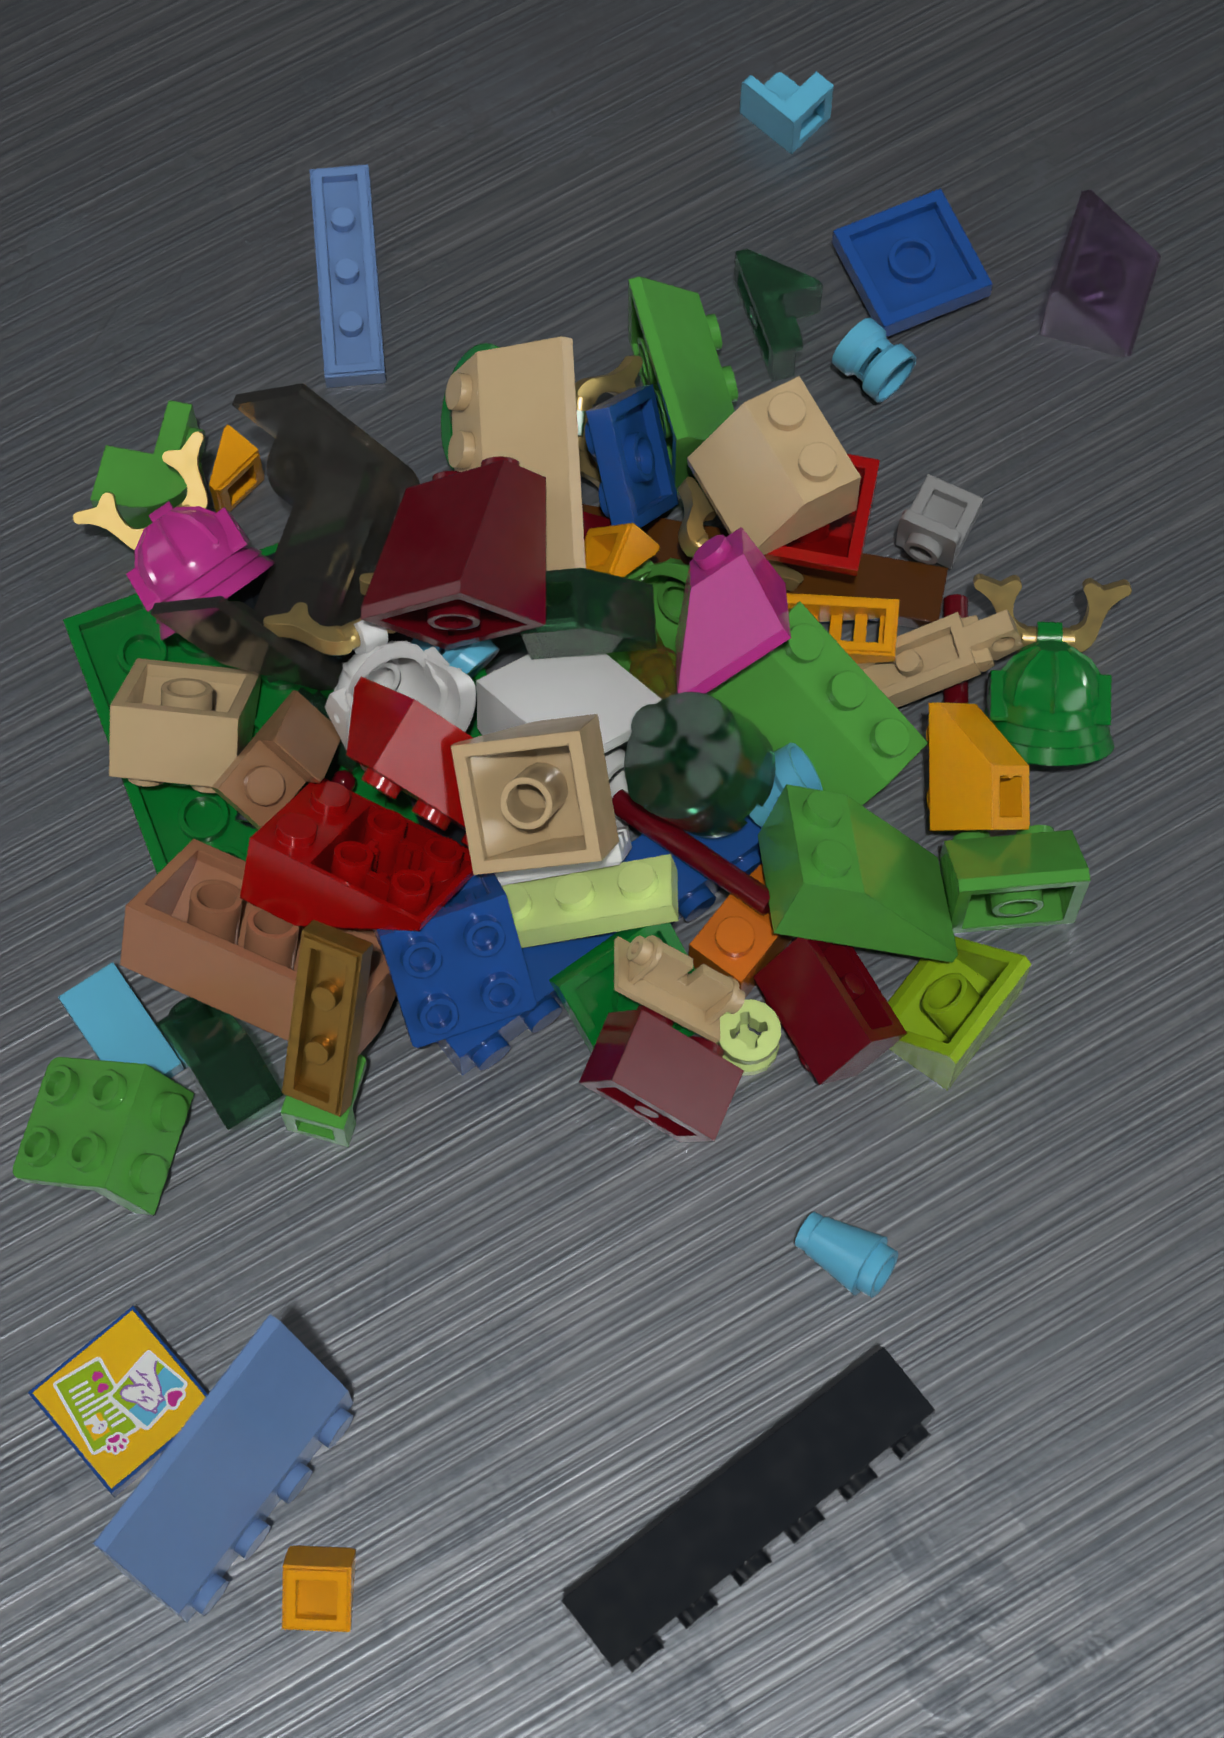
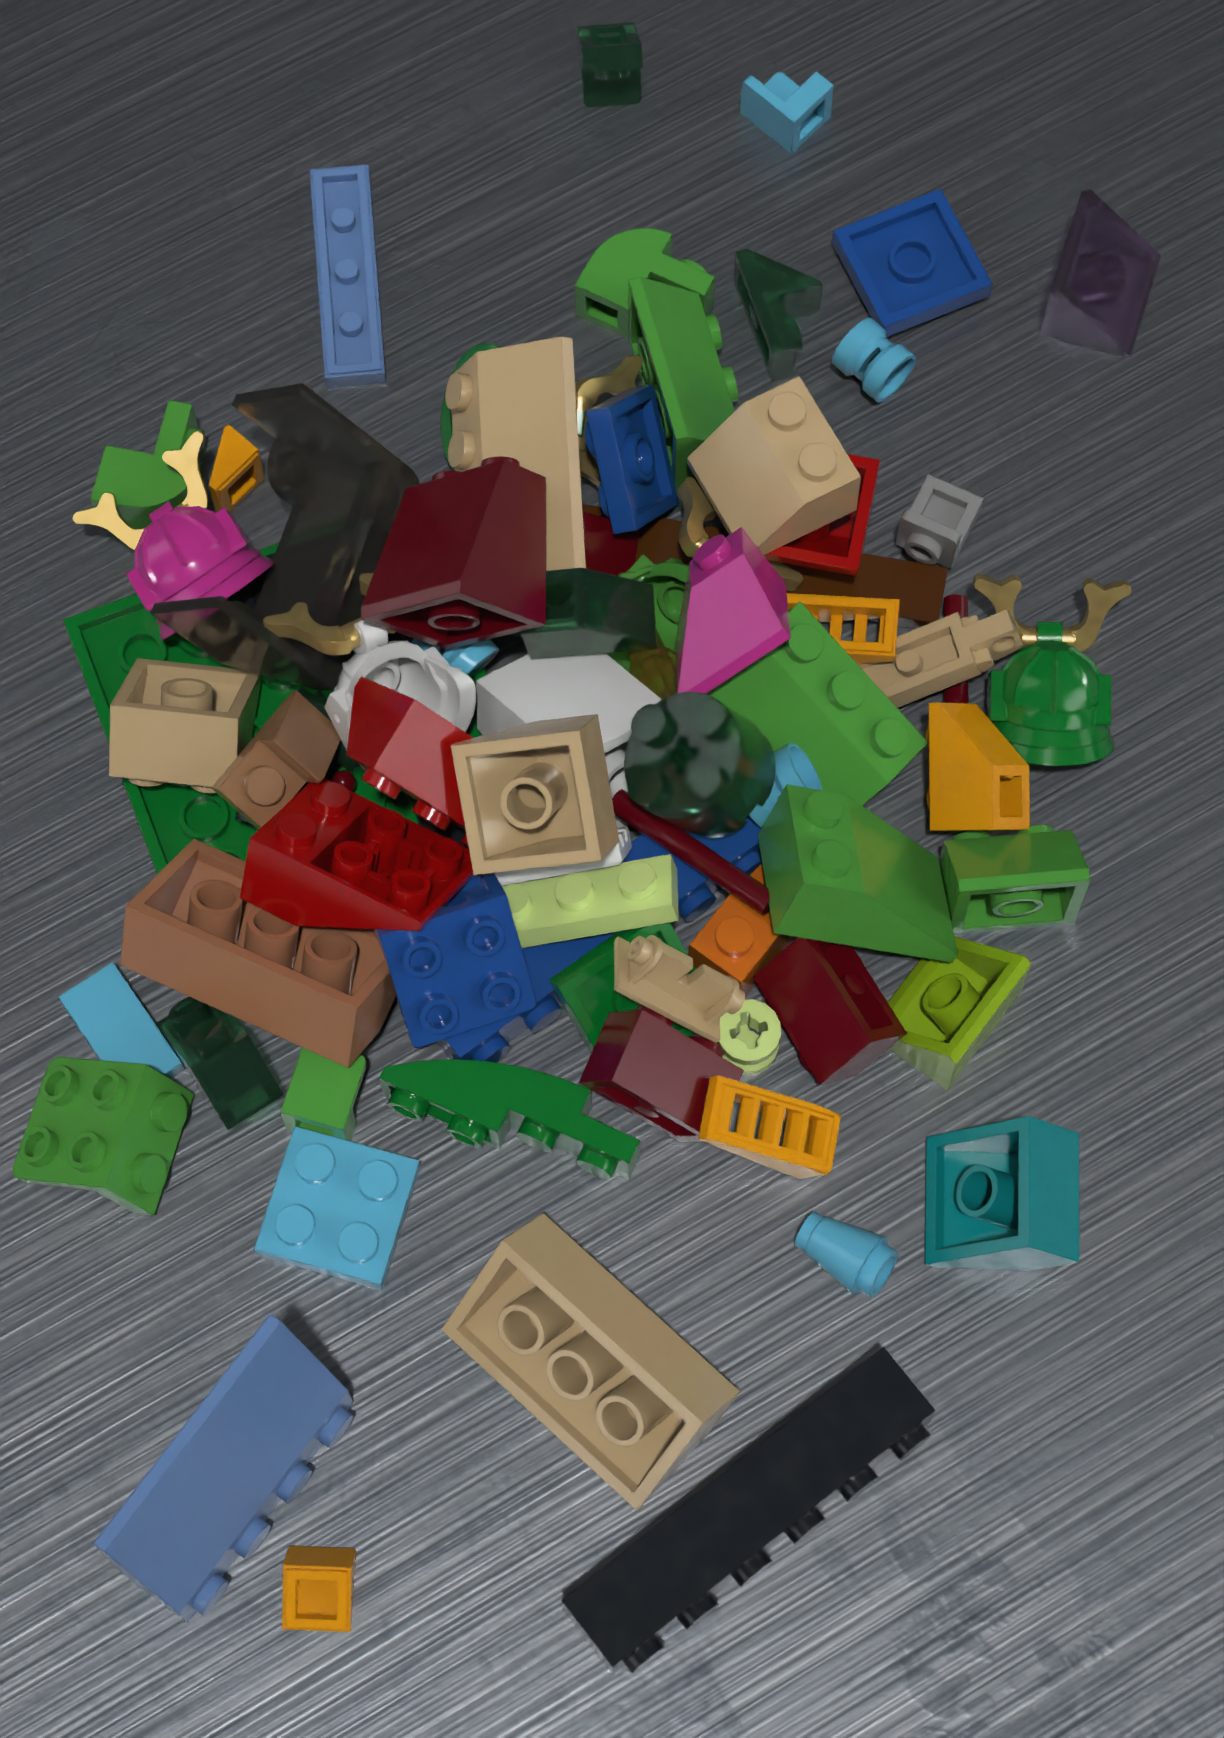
(120, 1400): tile -> none
(327, 1017): pearl gold tile -> none
(337, 1208): none -> medium azure plate
(488, 1098): none -> green slope
(589, 1359): none -> tan slope
(610, 64): none -> clear green slope
(618, 549): light orange slope -> none
(642, 252): none -> bright green brick
(808, 1133): none -> light orange slope
(1003, 1197): none -> teal slope

